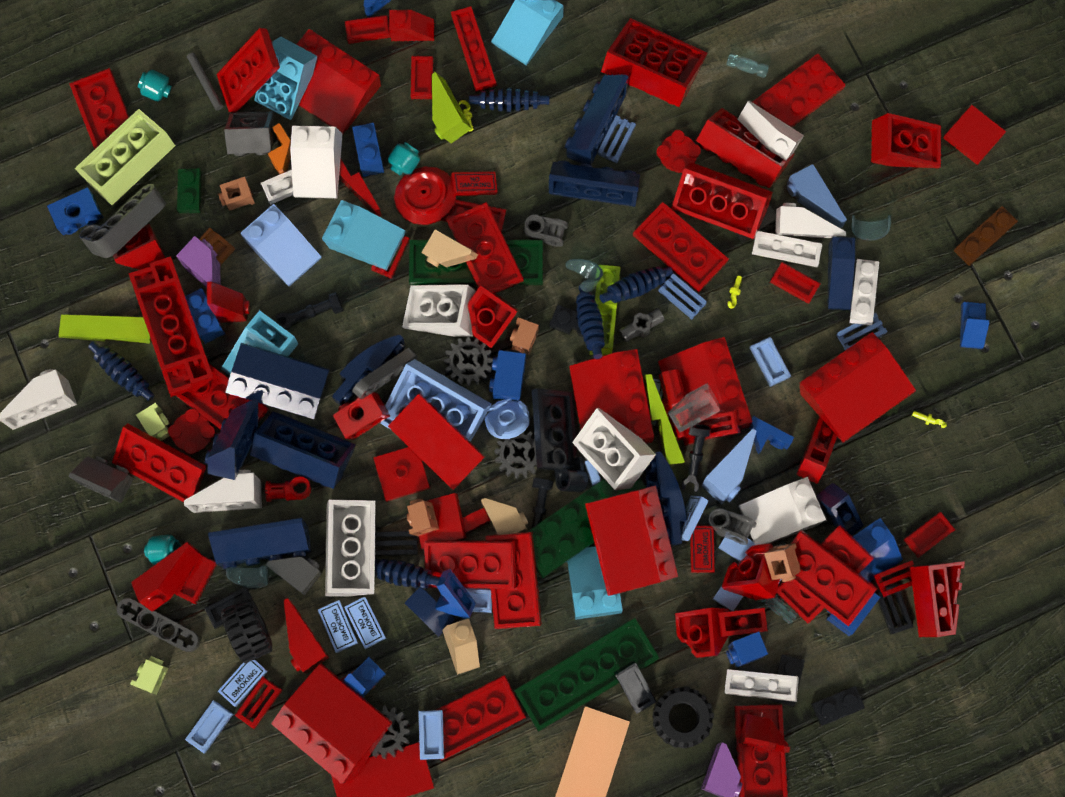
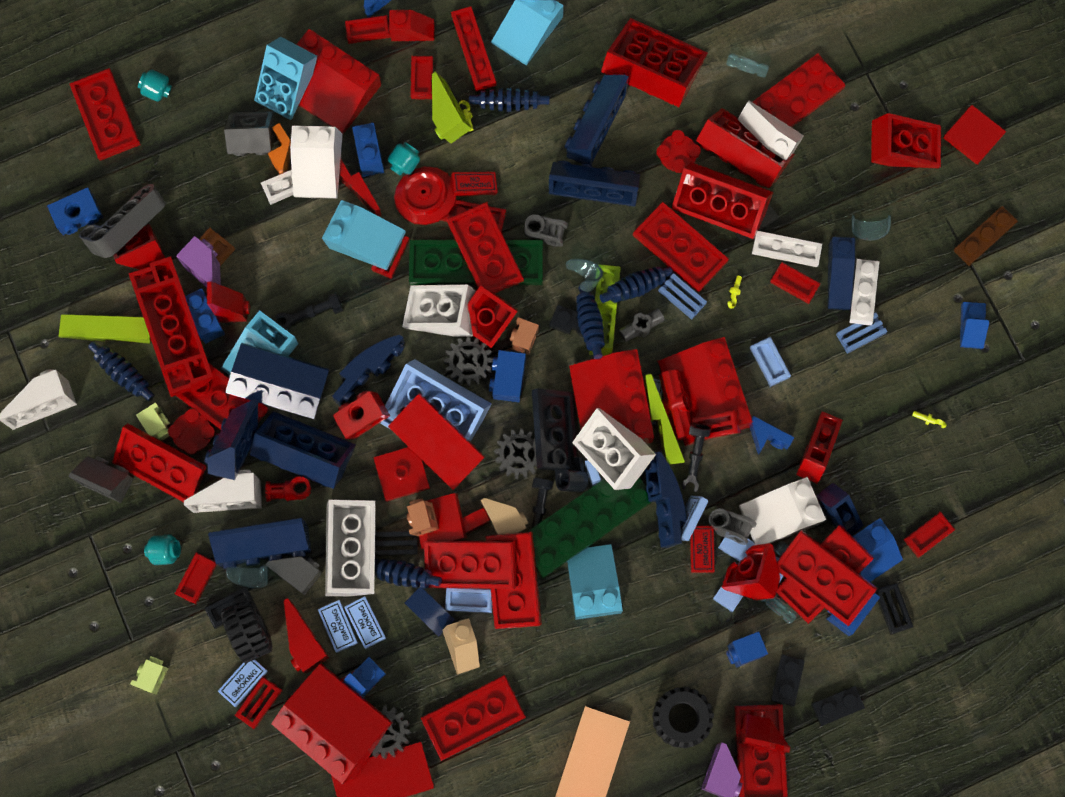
(125, 156): yellowish green slope -> none
(157, 627): dark grey beam -> none
(165, 577): red slope -> none
(189, 191): dark green plate -> none
(205, 81): dark grey bar -> none
(209, 726): light blue tile -> none
(236, 187): nougat brick -> none
(248, 70): red plate -> none
(280, 245): light blue slope -> none
(383, 374): dark grey beam -> none
(431, 734): light blue tile -> none
(446, 251): tan slope -> none
(454, 597): blue slope -> none
(507, 419): light blue tile -> none
(584, 675): dark green plate -> none
(624, 123): medium blue tile -> none
(631, 540): red slope -> none
(635, 687): tile -> none
(694, 408): clear slope -> none
(701, 631): red slope -> none
(727, 475): light blue slope -> none
(742, 622): red slope -> none
(761, 685): white plate -> none
(783, 562): nougat brick -> none
(802, 223): white slope -> none
(813, 194): medium blue slope -> none
(856, 387): red slope -> none
(881, 584): red tile -> none
(936, 597): red wedge -> none

